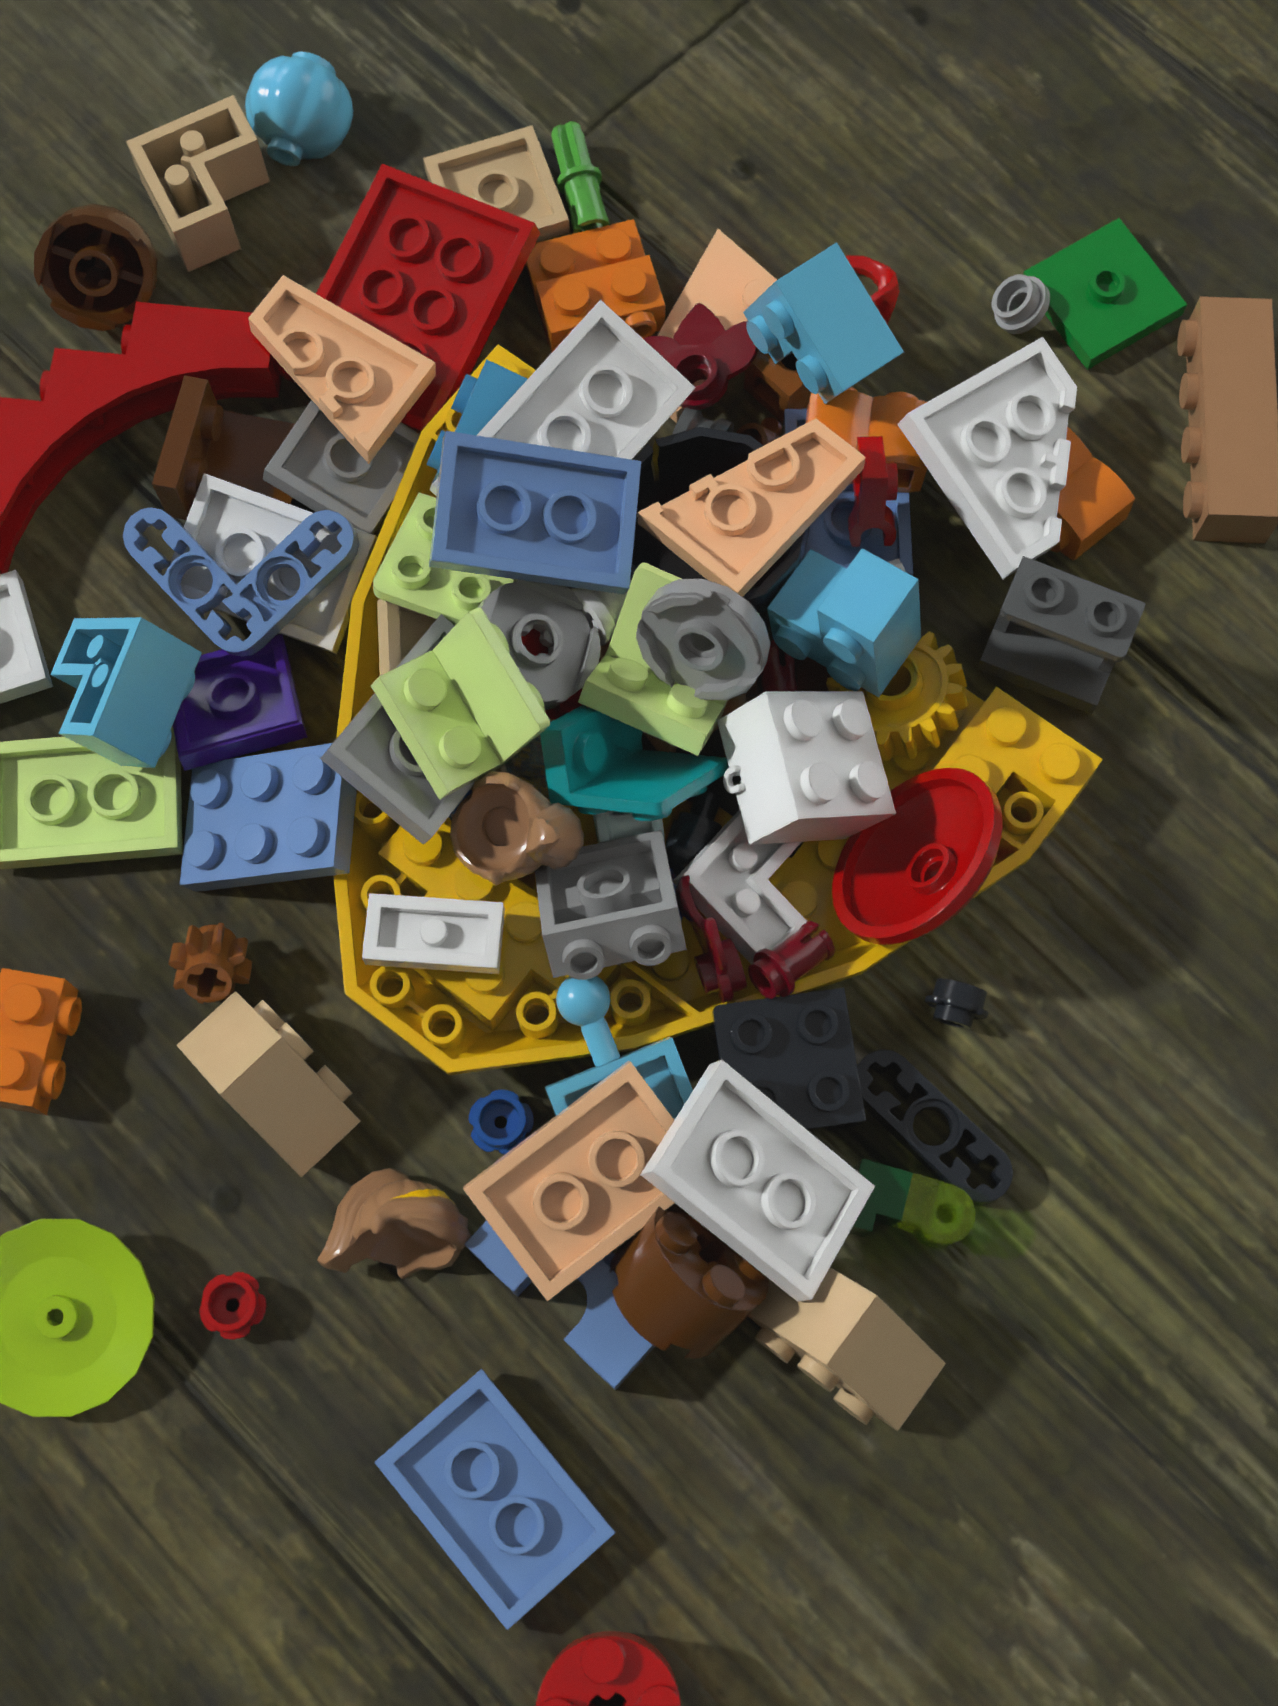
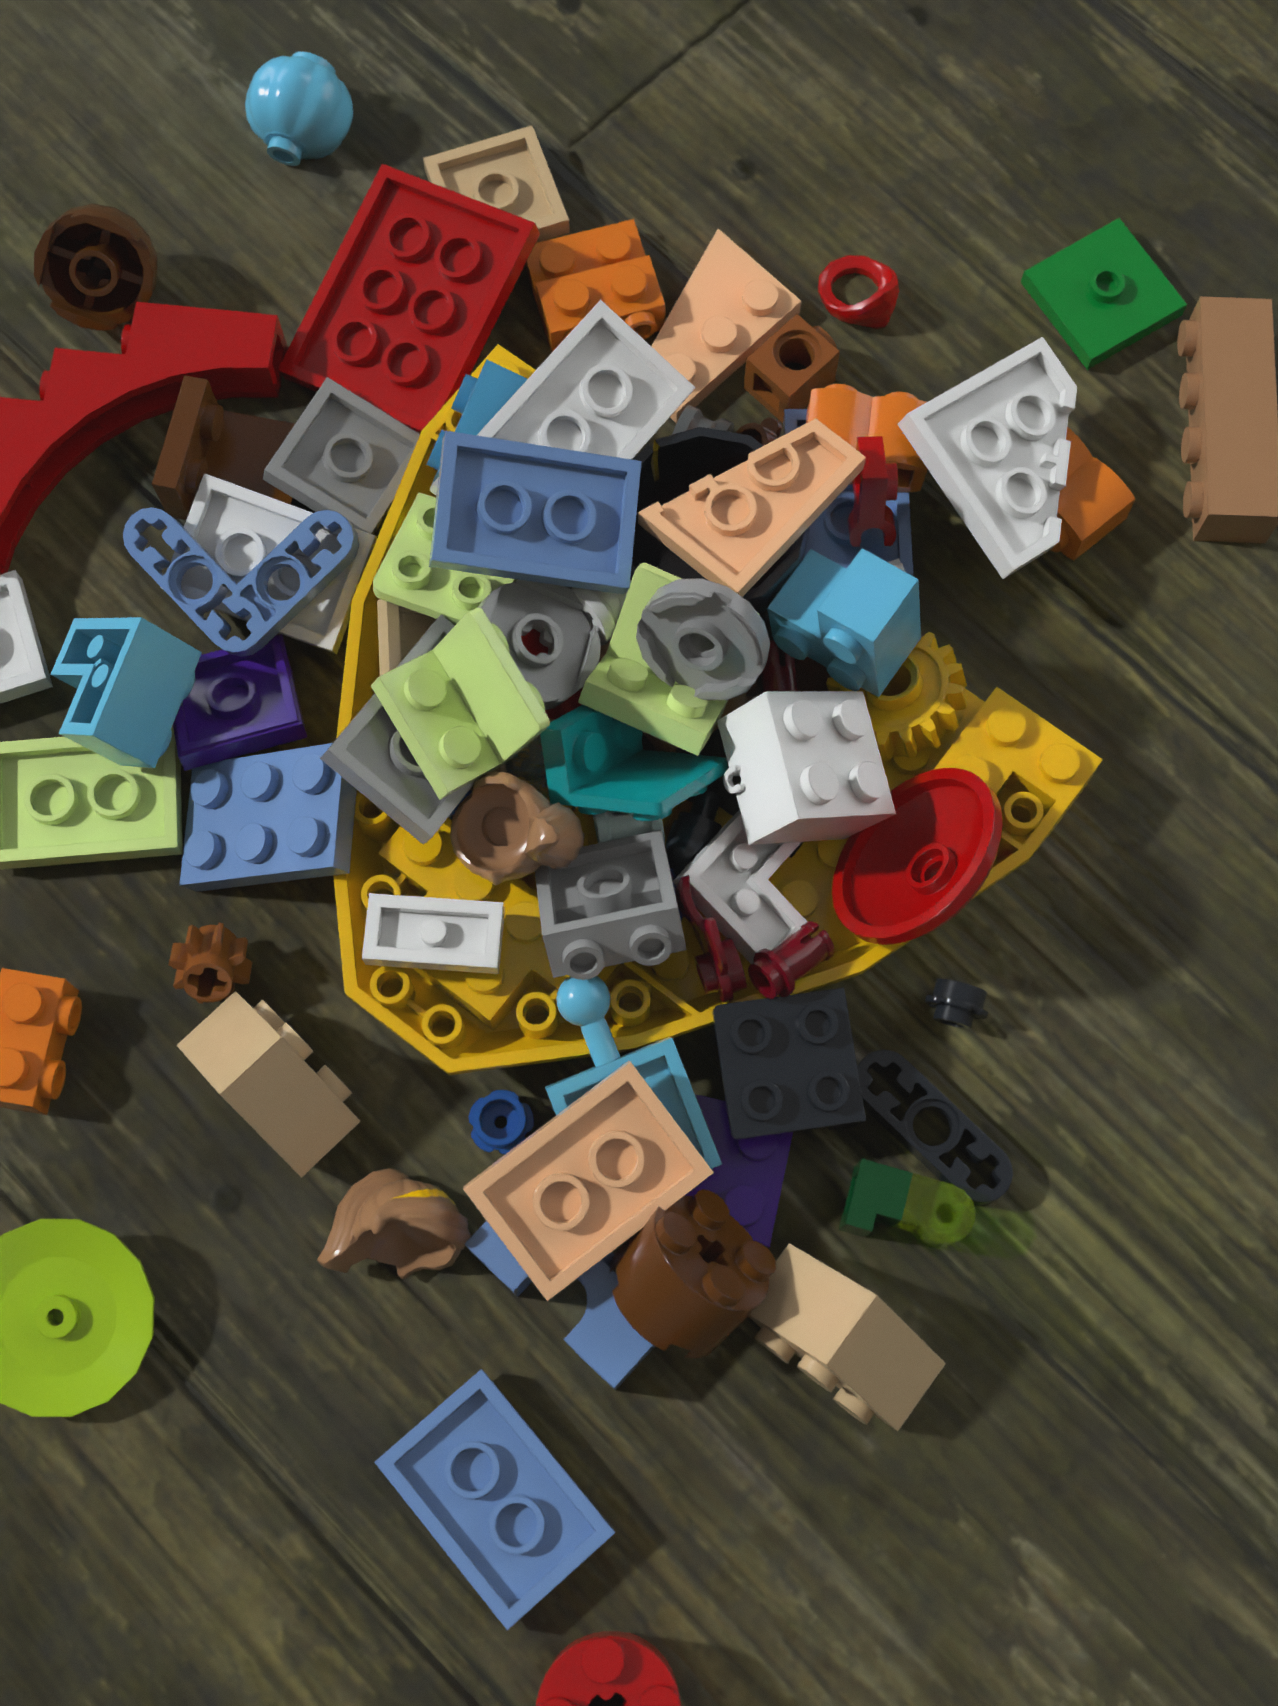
(194, 169): tan brick -> none
(217, 1295): red plate -> none
(342, 363): light nougat wing -> none
(578, 178): bright green axle -> none
(706, 352): dark red plate -> none
(758, 1181): white plate -> none
(825, 322): medium azure brick -> none
(1020, 303): light grey plate -> none
(1060, 635): dark grey panel -> none

